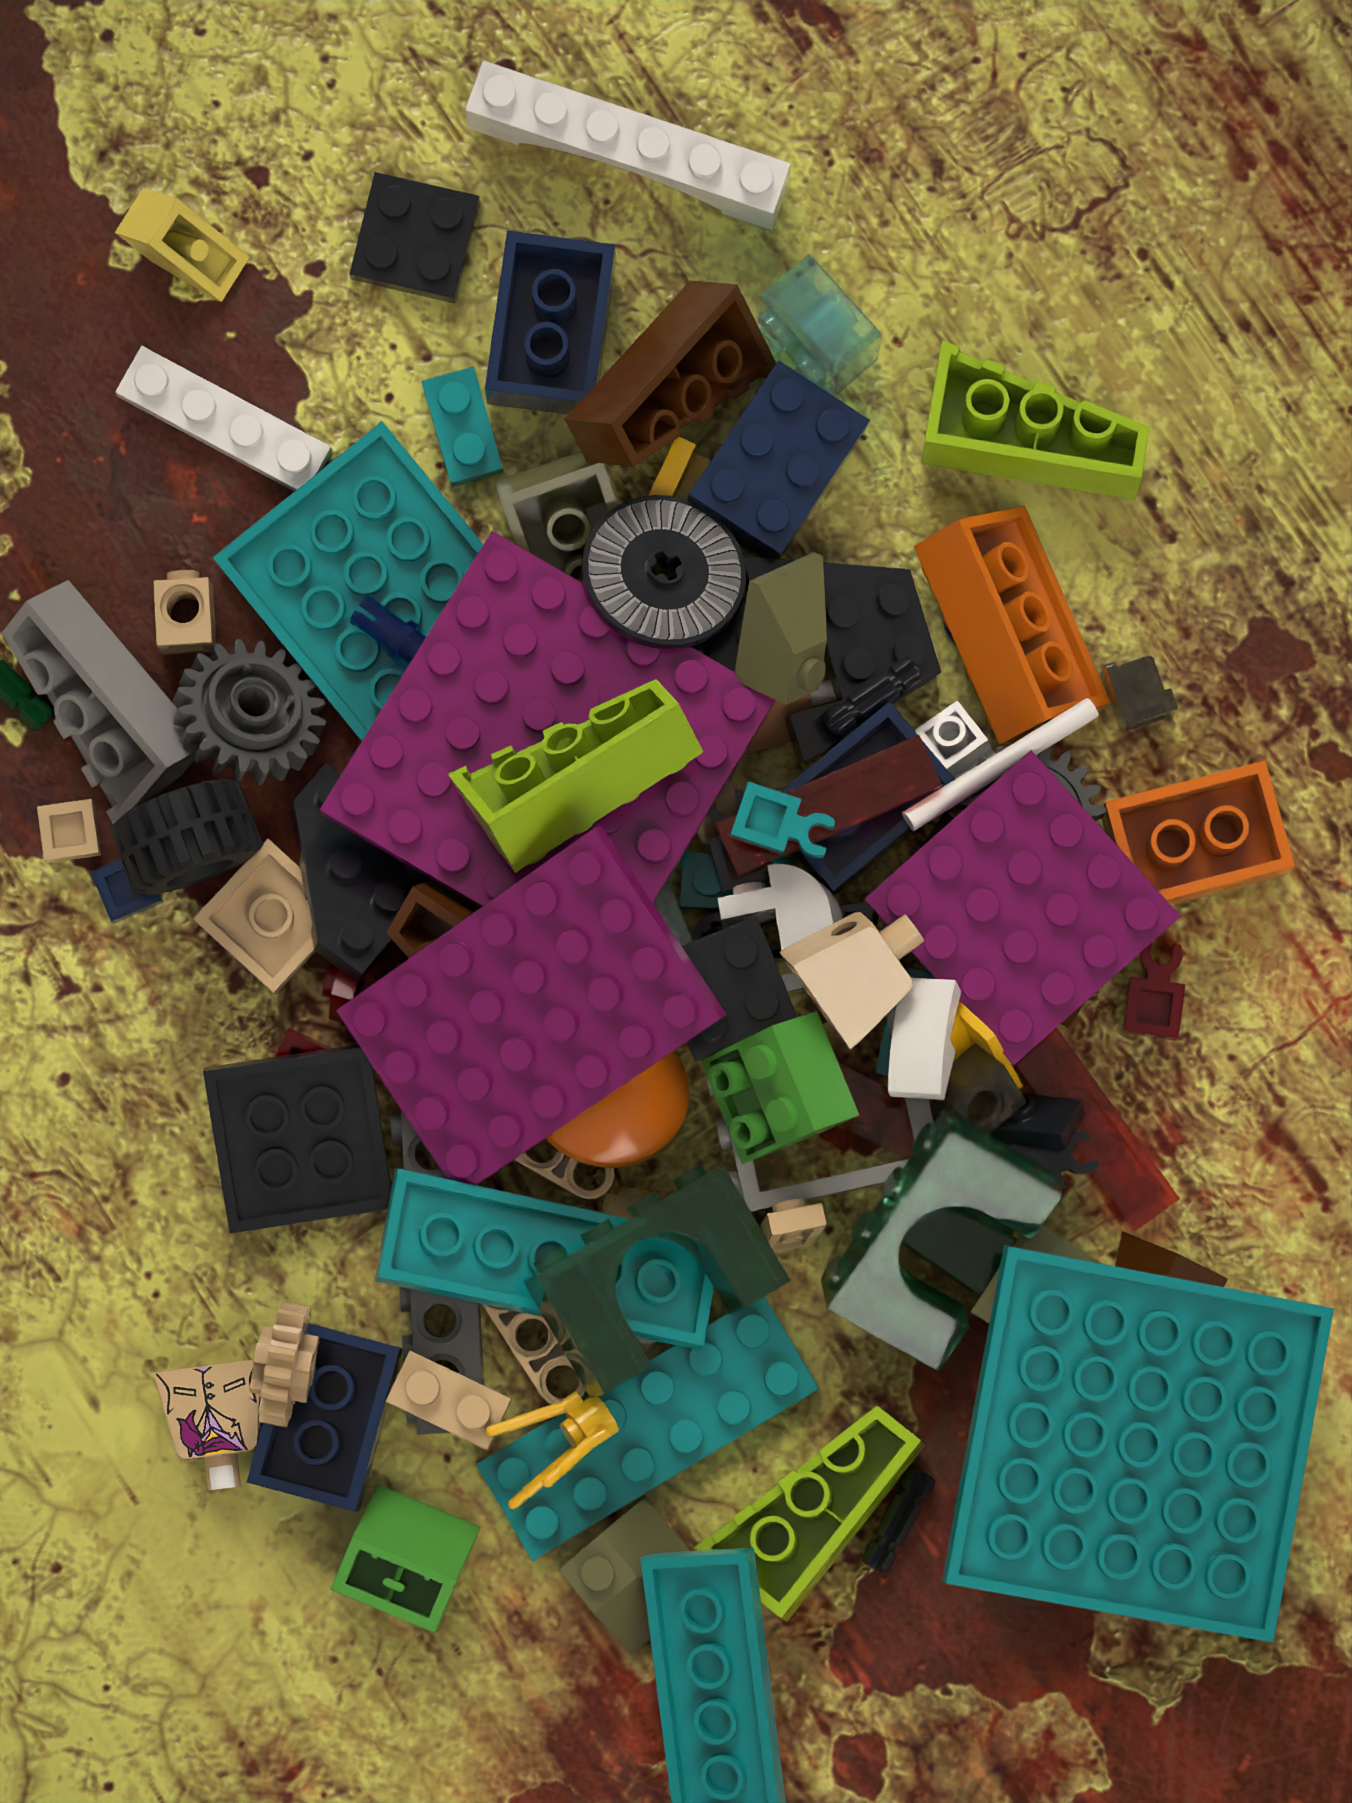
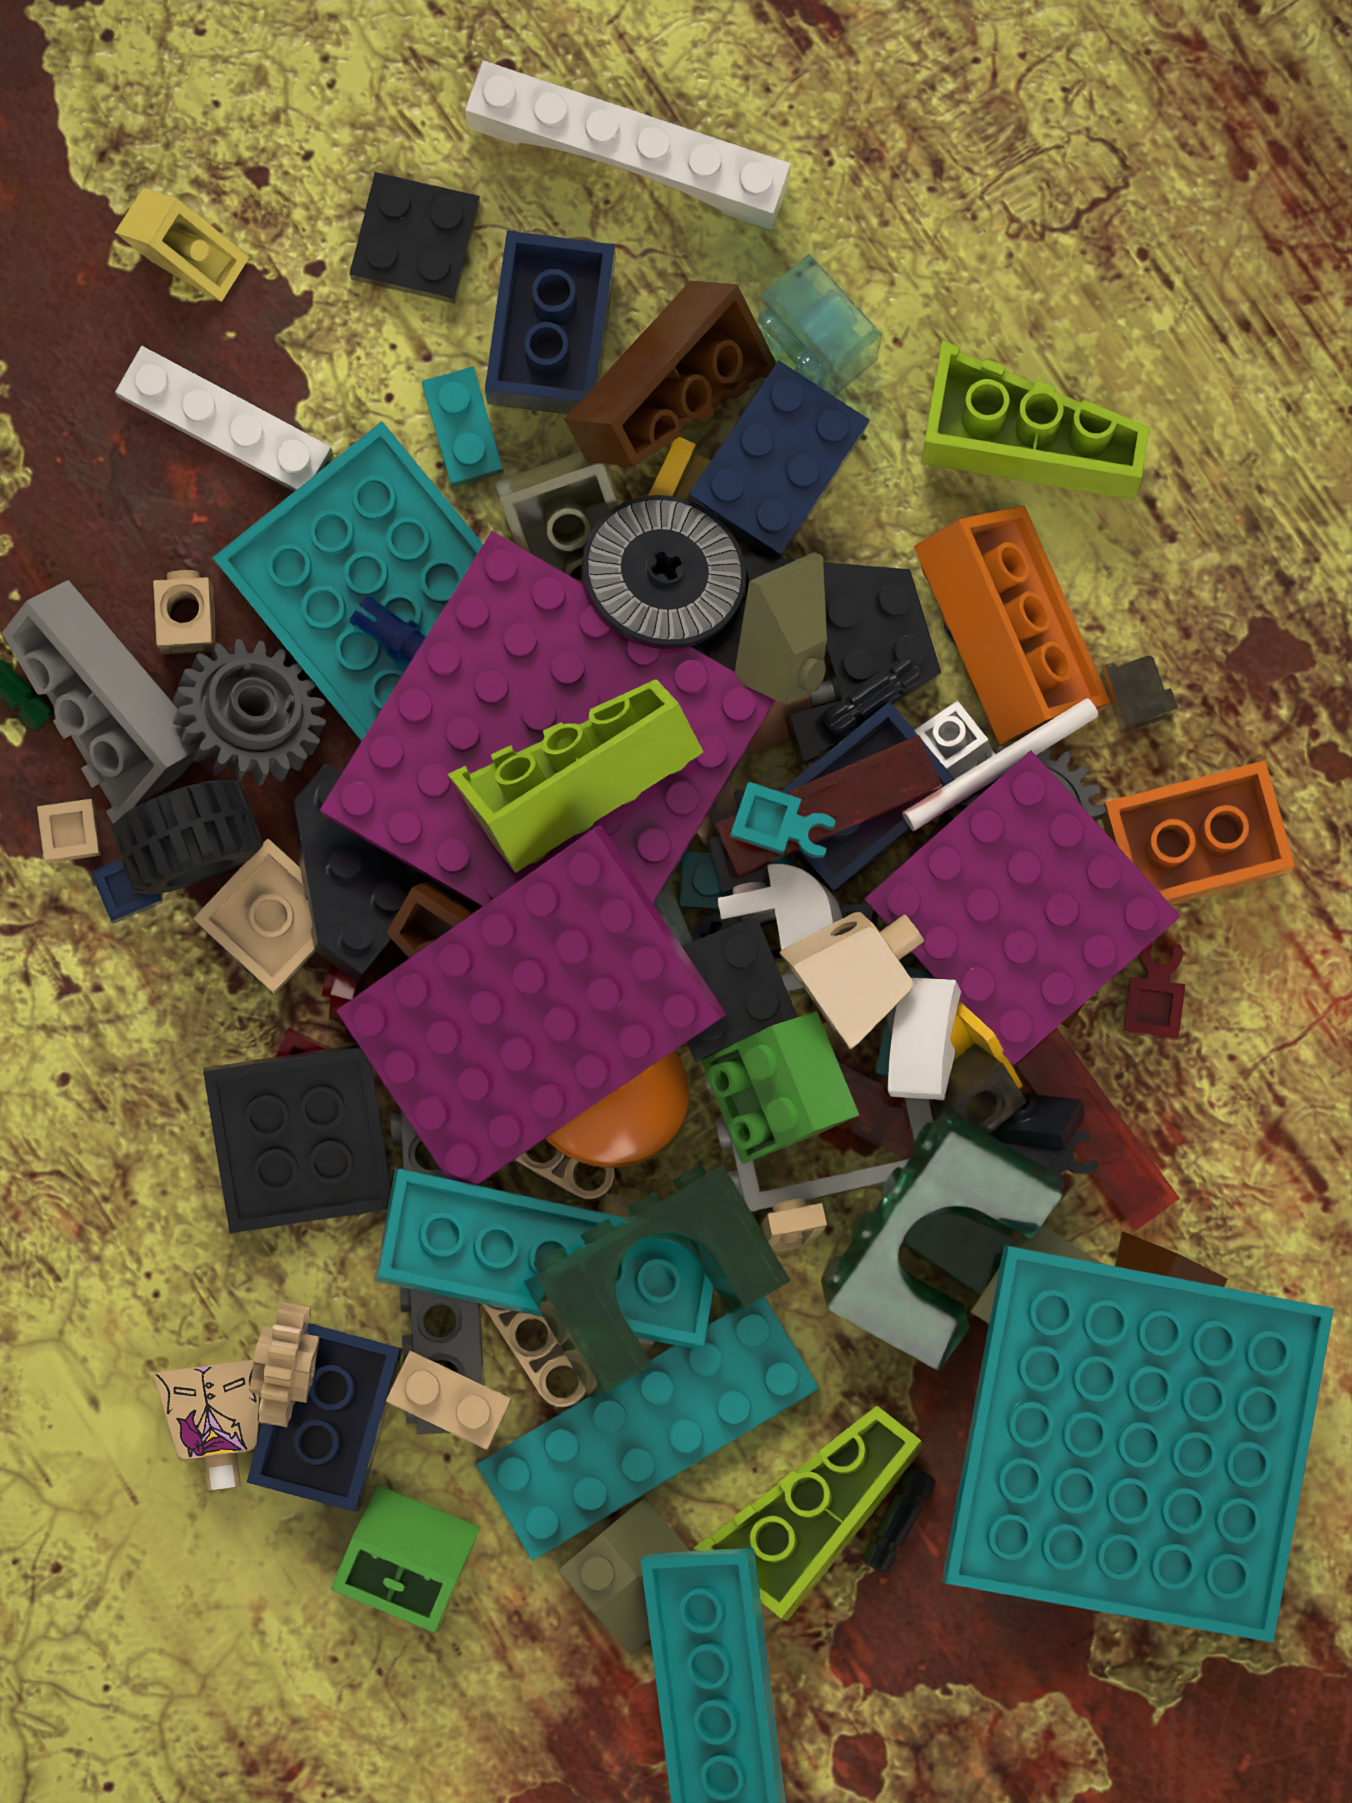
(585, 1428): yellow plant -> none

